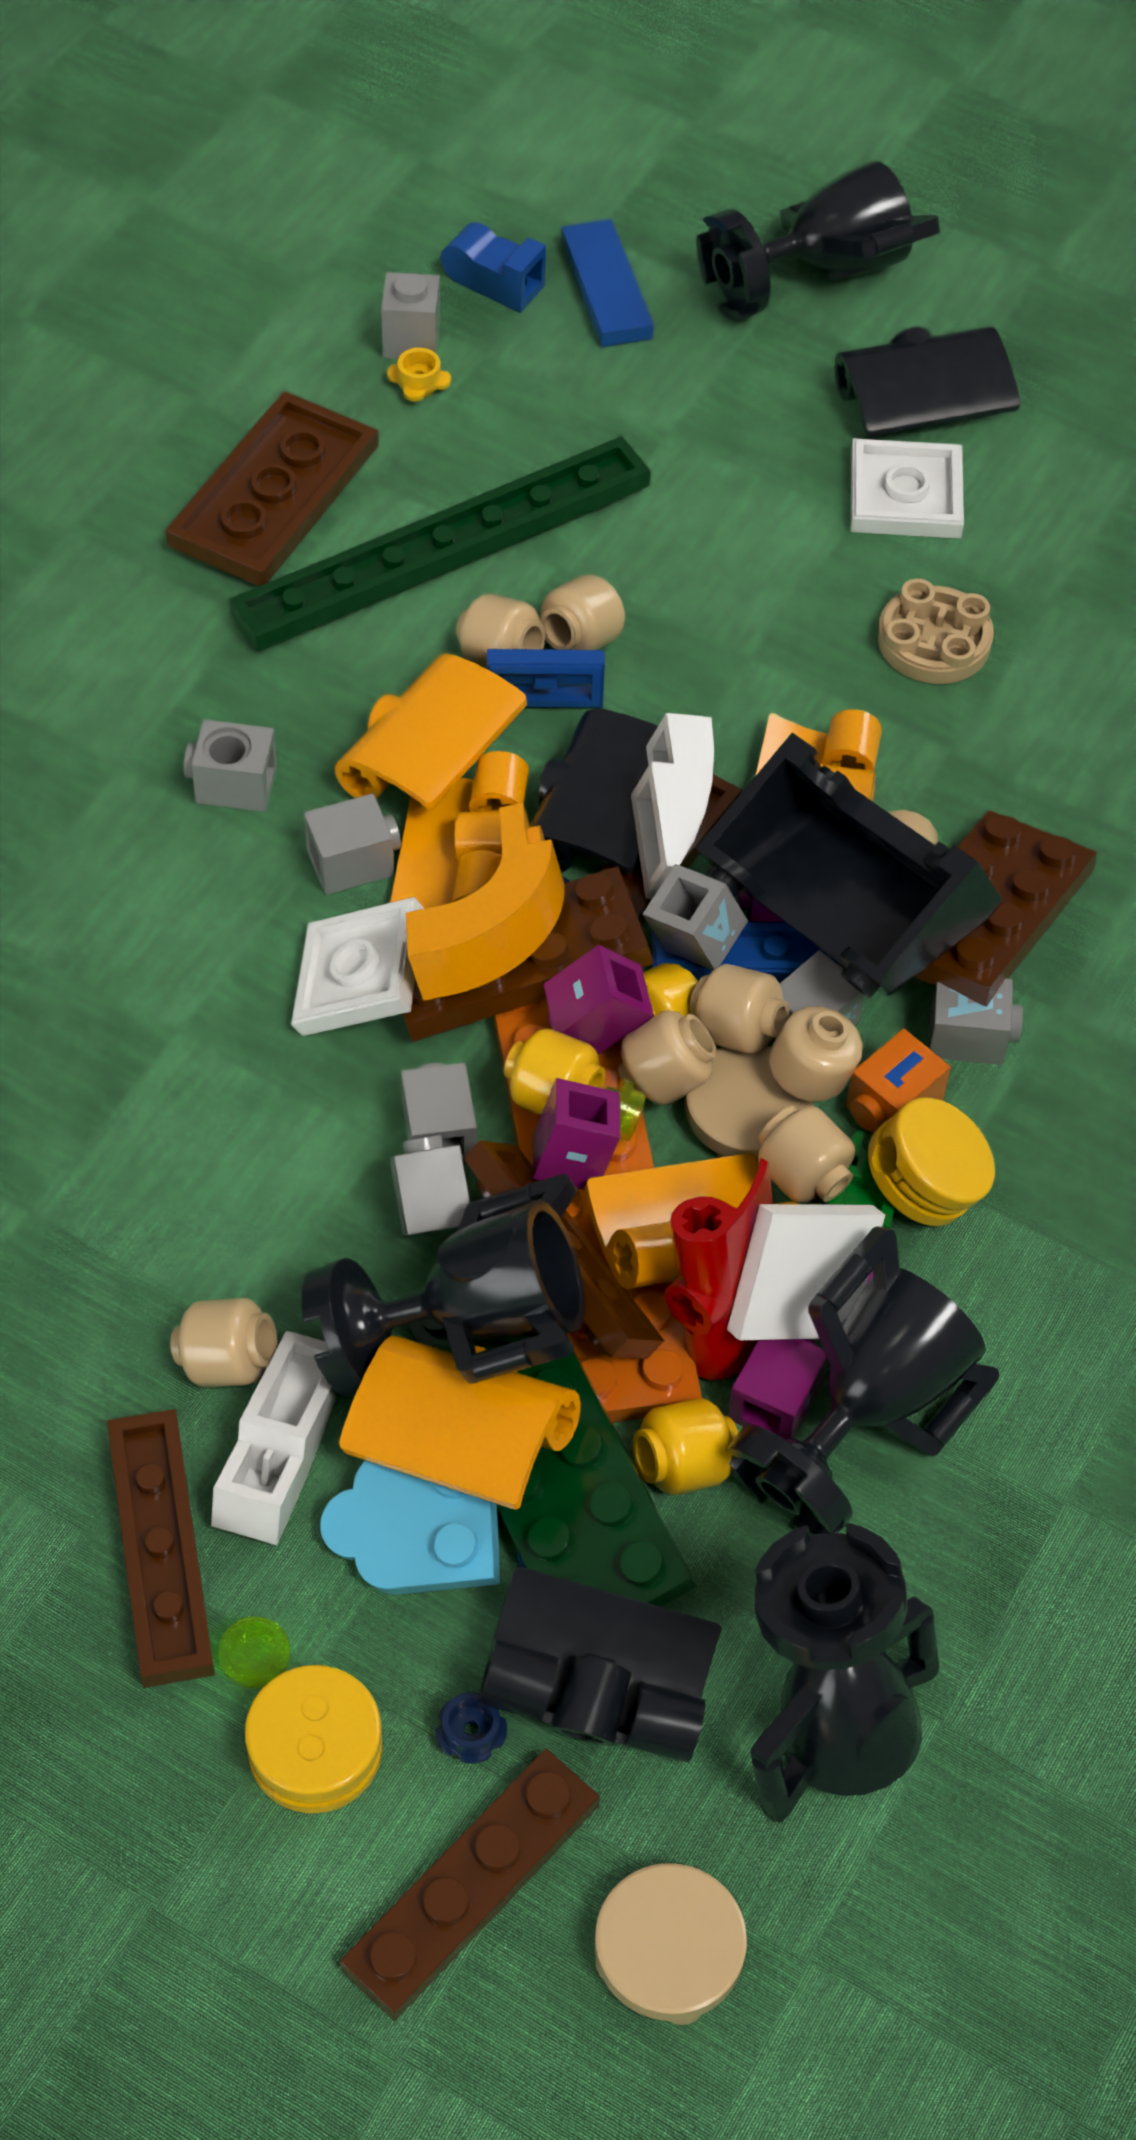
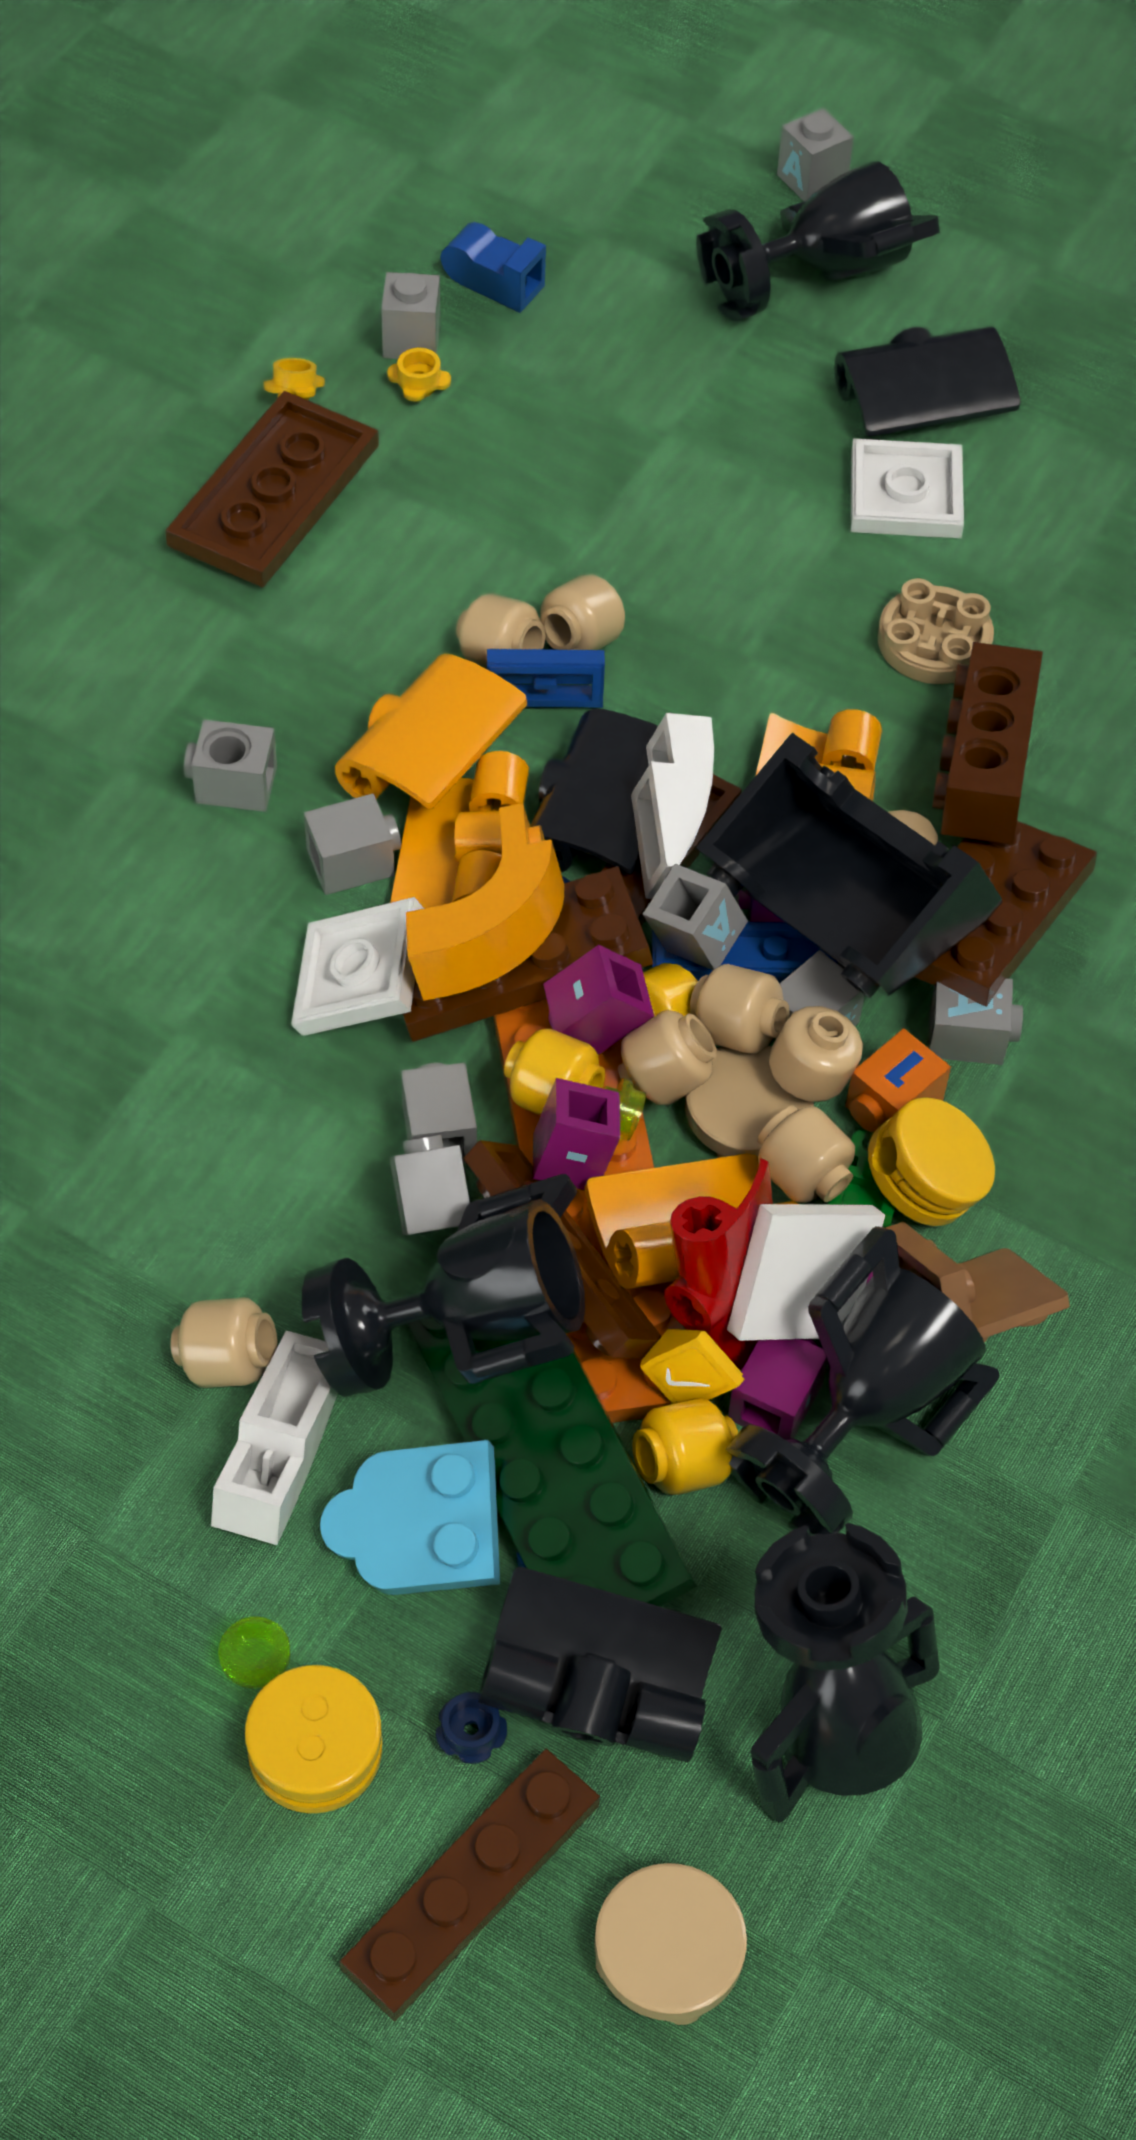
(160, 1549): reddish brown plate -> none
(294, 376): none -> yellow plate
(436, 1426): light orange panel -> none
(438, 543): dark green plate -> none
(607, 283): blue tile -> none
(690, 1366): none -> yellow slope
(813, 152): none -> light grey brick
(990, 743): none -> reddish brown brick
(992, 1290): none -> medium nougat bracket

